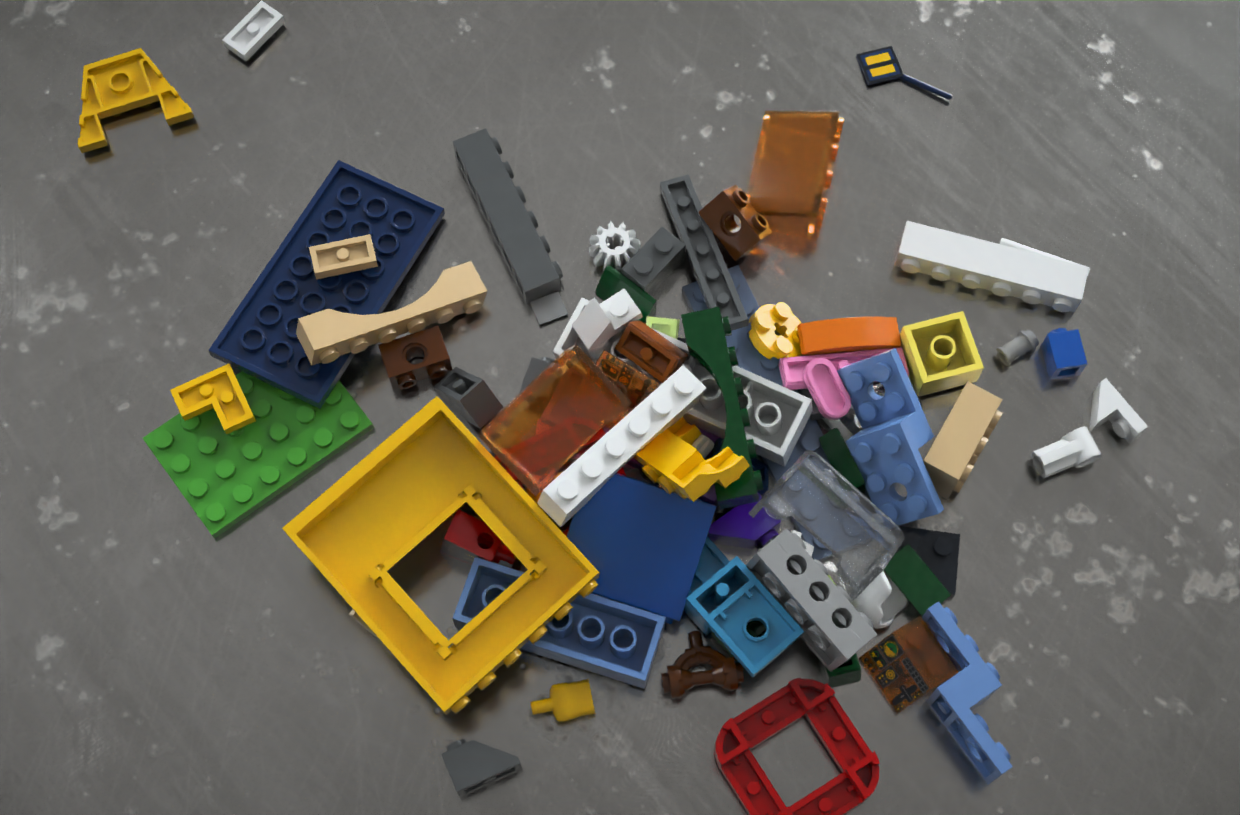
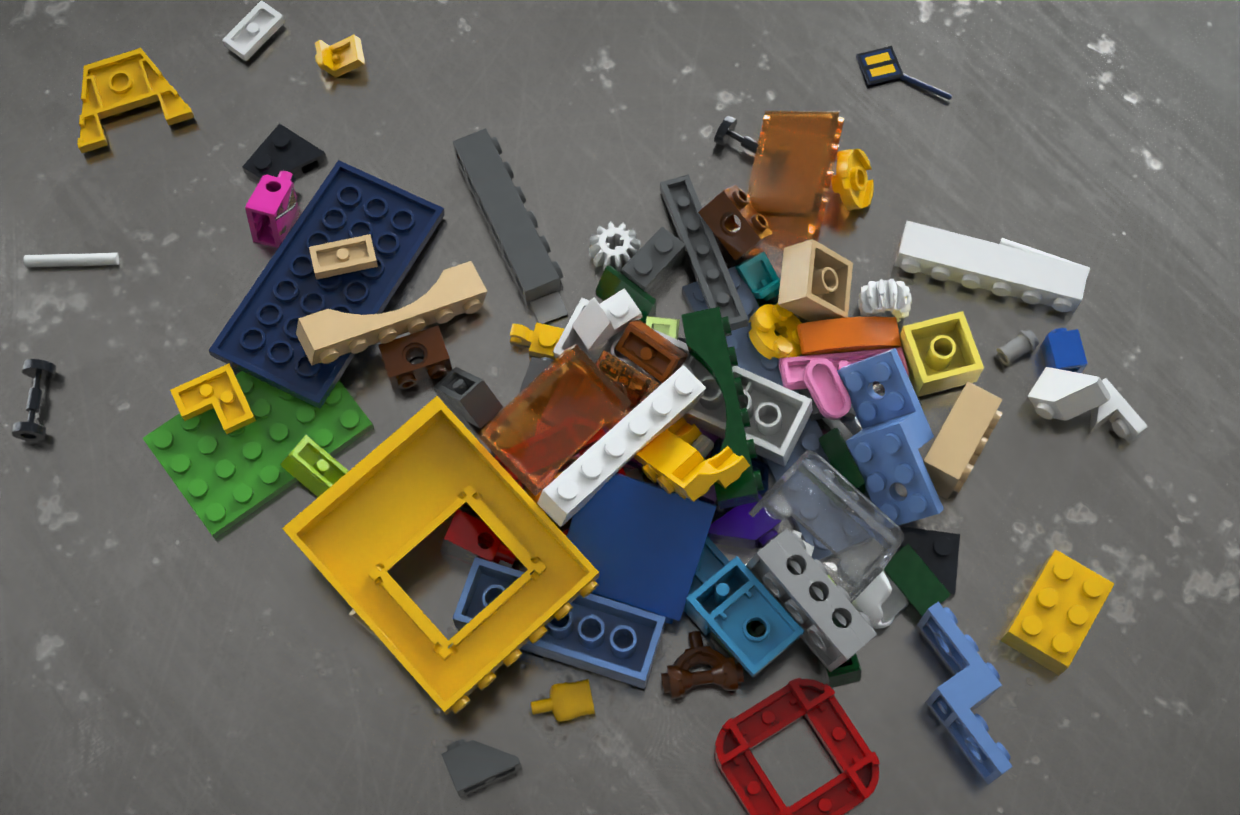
(38, 370): none -> black wheel
(61, 260): none -> white bar
(272, 208): none -> dark pink torso
(282, 152): none -> black wing
(313, 466): none -> lime slope
(341, 56): none -> yellow bracket
(541, 340): none -> yellow plate
(726, 131): none -> black wheel
(760, 276): none -> teal bracket
(815, 282): none -> tan brick
(852, 179): none -> yellow plate
(885, 299): none -> white gear
(908, 665): clear orange slope -> none
(1057, 612): none -> yellow brick
(1067, 394): none -> white slope
(1072, 450): white piece -> none

